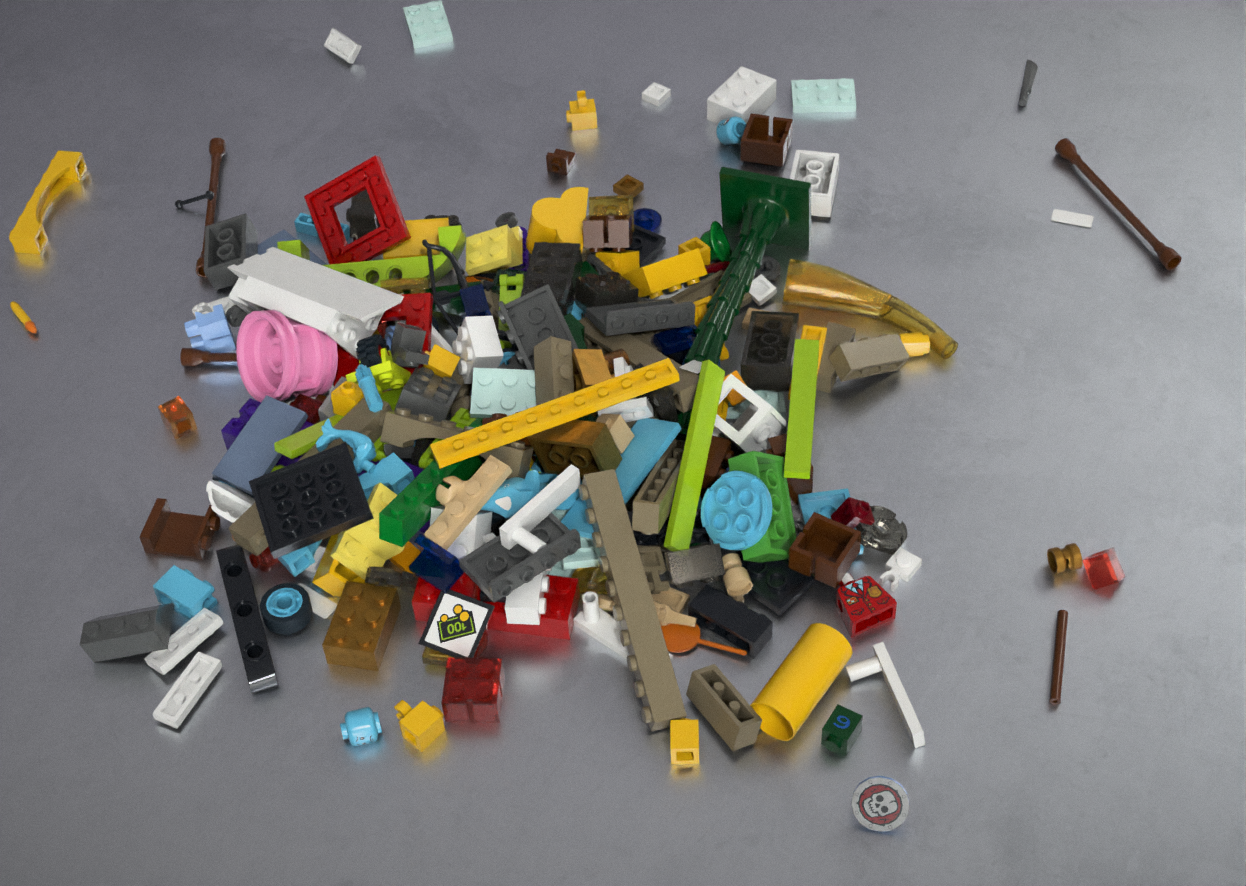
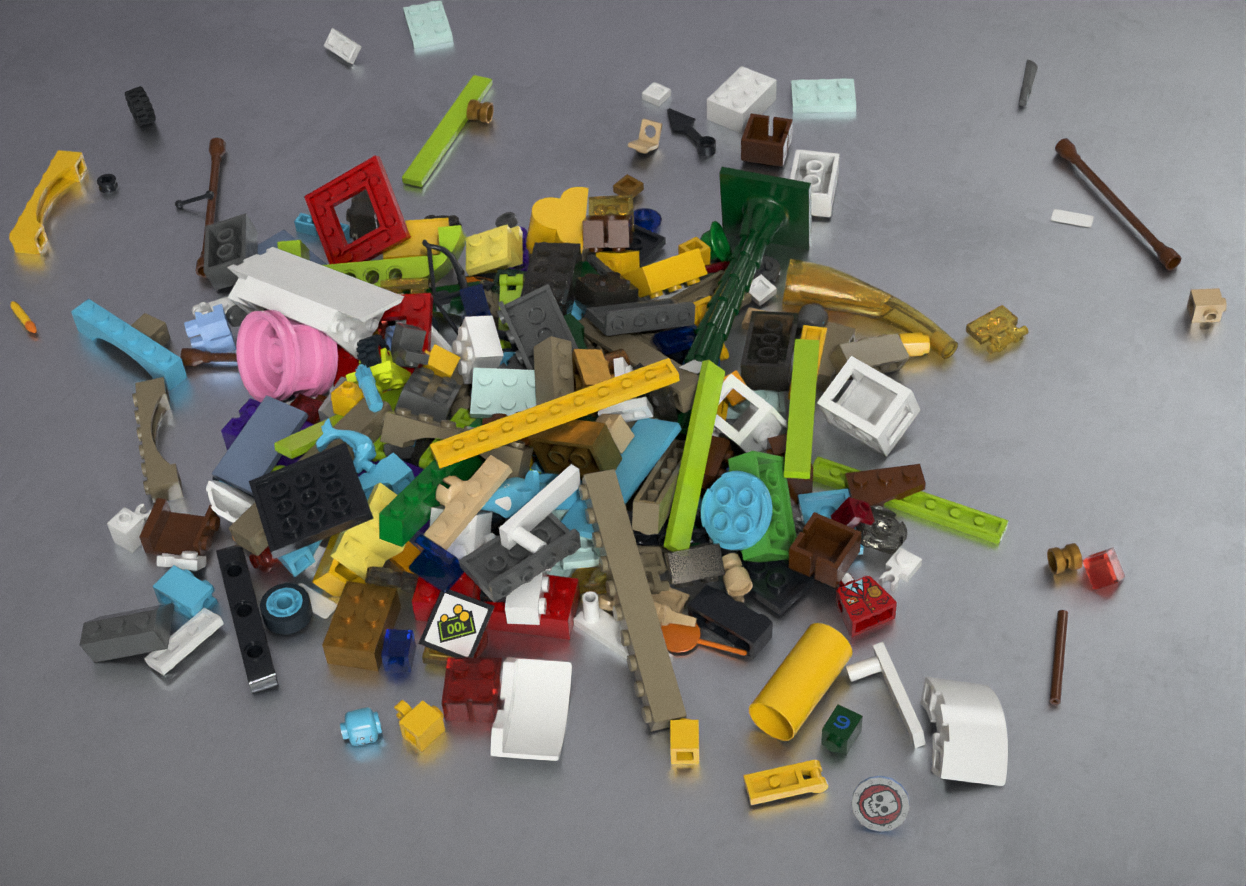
(107, 183): none -> black bush
(127, 527): none -> white brick
(140, 106): none -> black tyre
(152, 403): none -> dark tan arch
(153, 328): none -> dark tan brick
(157, 360): none -> medium azure arch
(177, 417): clear orange brick -> none
(187, 560): none -> white plate
(187, 690): white plate -> none
(398, 650): none -> clear blue brick
(445, 133): none -> lime tile
(480, 111): none -> pearl gold wheel
(534, 709): none -> white panel
(560, 161): reddish brown bracket -> none
(582, 113): yellow brick -> none
(645, 143): none -> tan bracket
(685, 123): none -> black piece
(723, 707): dark tan brick -> none
(731, 130): medium azure head -> none
(784, 782): none -> yellow plate
(812, 315): none -> dark grey head
(867, 408): none -> white piece
(885, 484): none -> reddish brown wing
(922, 505): none -> lime tile
(970, 731): none -> white panel
(992, 325): none -> clear yellow plate
(1206, 305): none -> tan brick

